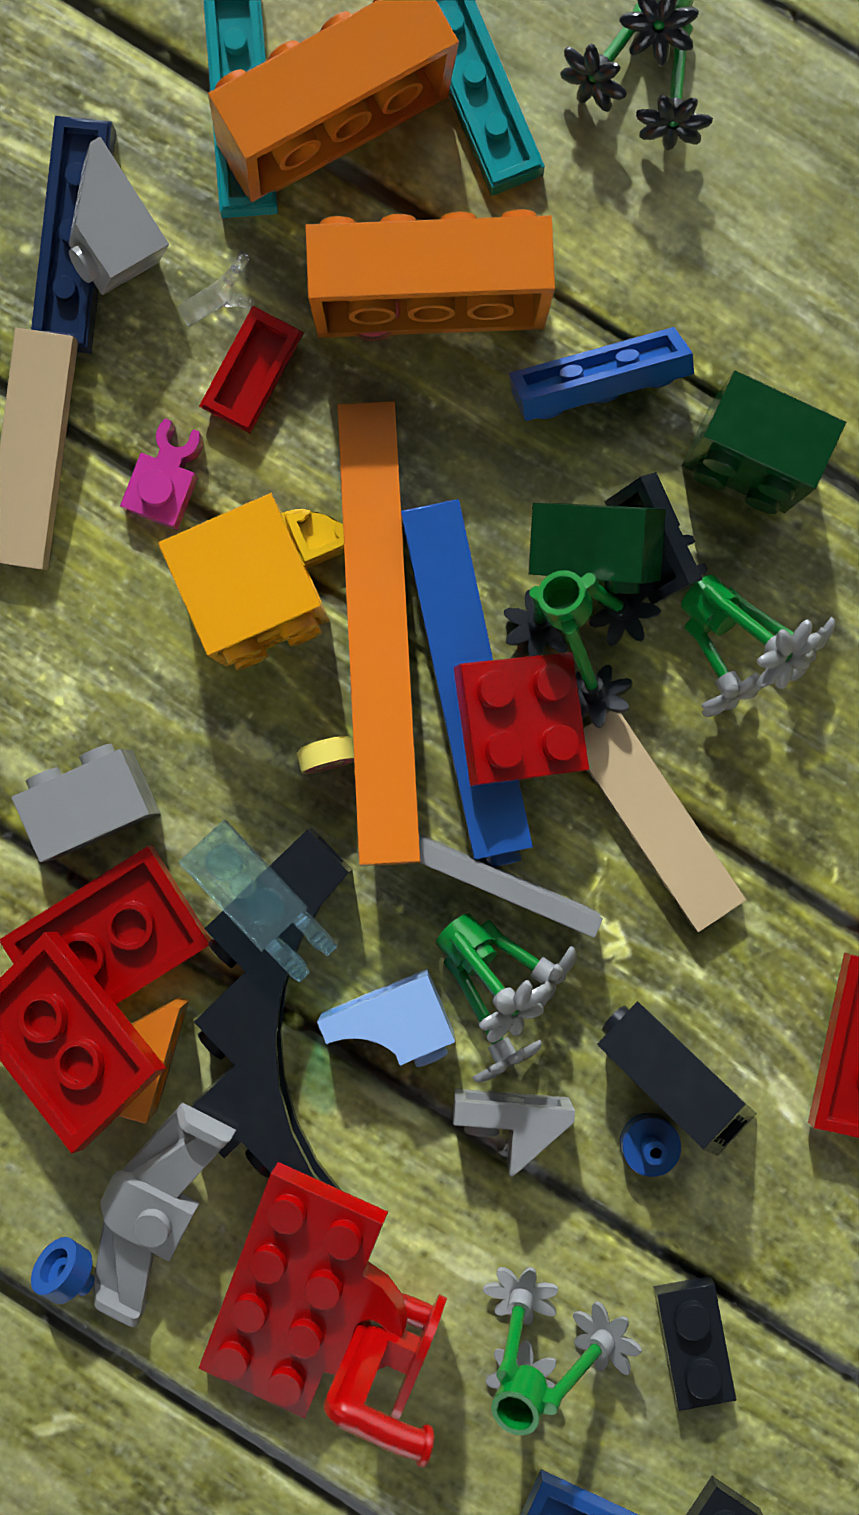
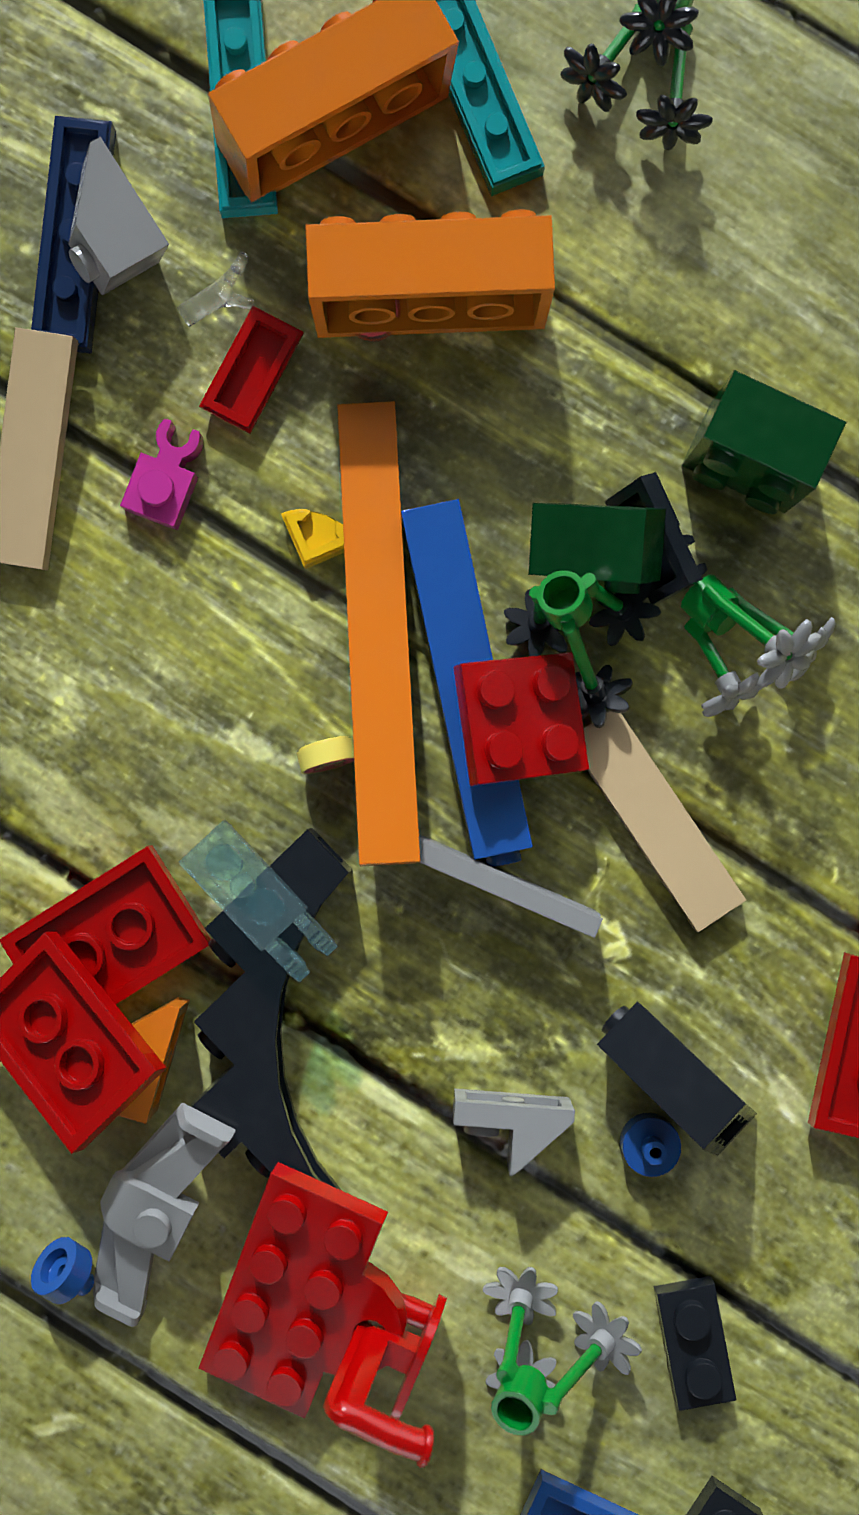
(85, 803): light grey brick -> none
(245, 583): light orange brick -> none
(399, 1016): light blue arch -> none
(470, 952): plant -> none
(601, 374): blue plate -> none

